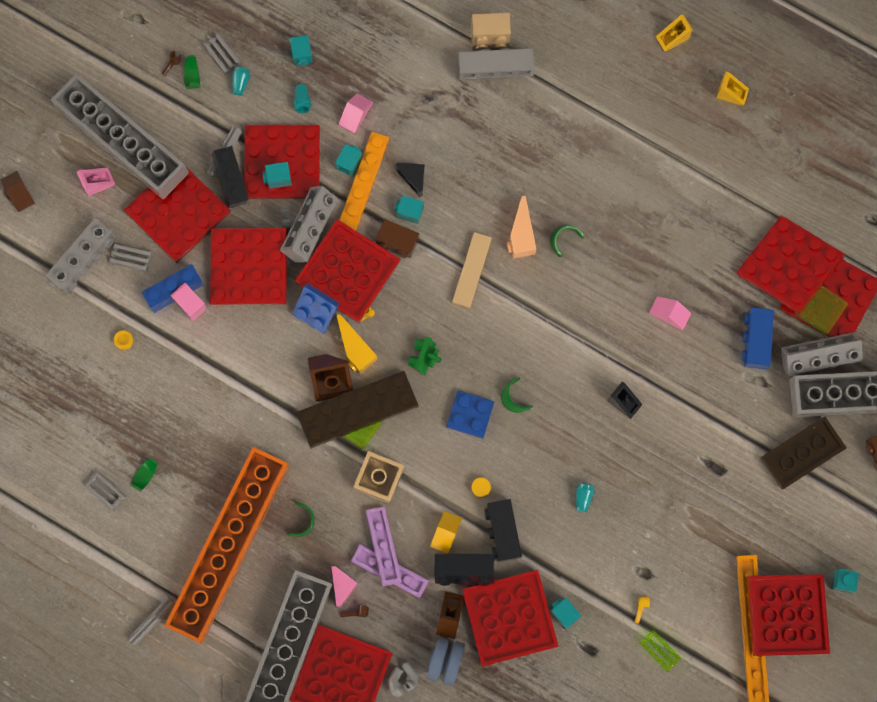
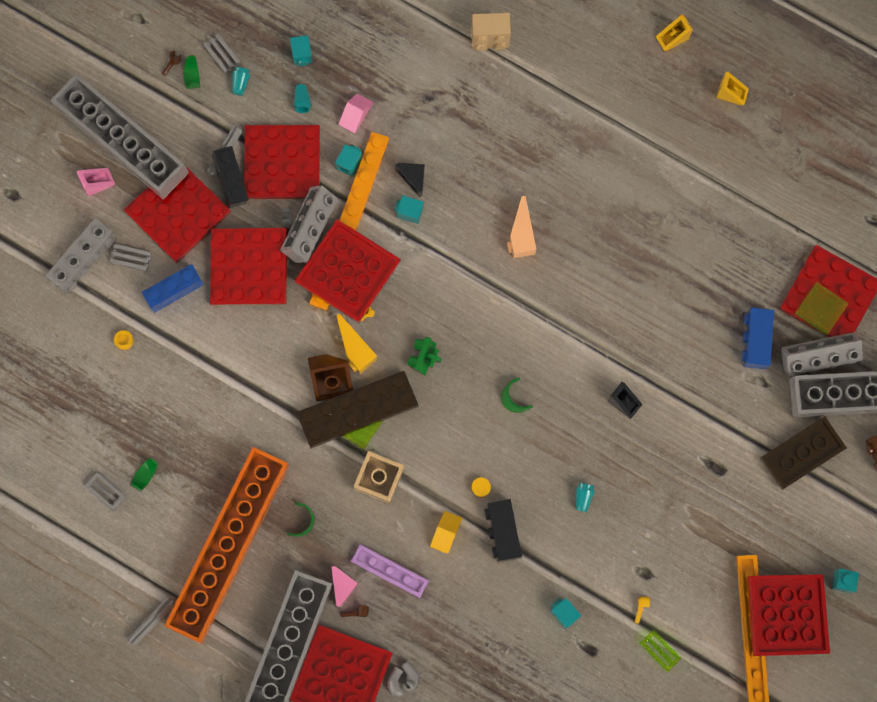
(17, 191): reddish brown slope -> none
(189, 302): bright pink slope -> none
(277, 175): teal brick -> none
(315, 308): blue plate -> none
(383, 546): lavender tile -> none
(397, 239): reddish brown brick -> none
(445, 661): sand blue wheel -> none
(450, 615): reddish brown slope -> none
(464, 569): black brick -> none
(470, 414): blue plate -> none
(472, 270): tan tile -> none
(496, 63): light grey brick -> none
(510, 618): red plate -> none
(555, 233): green helmet -> none
(670, 312): bright pink slope -> none
(790, 264): red plate -> none

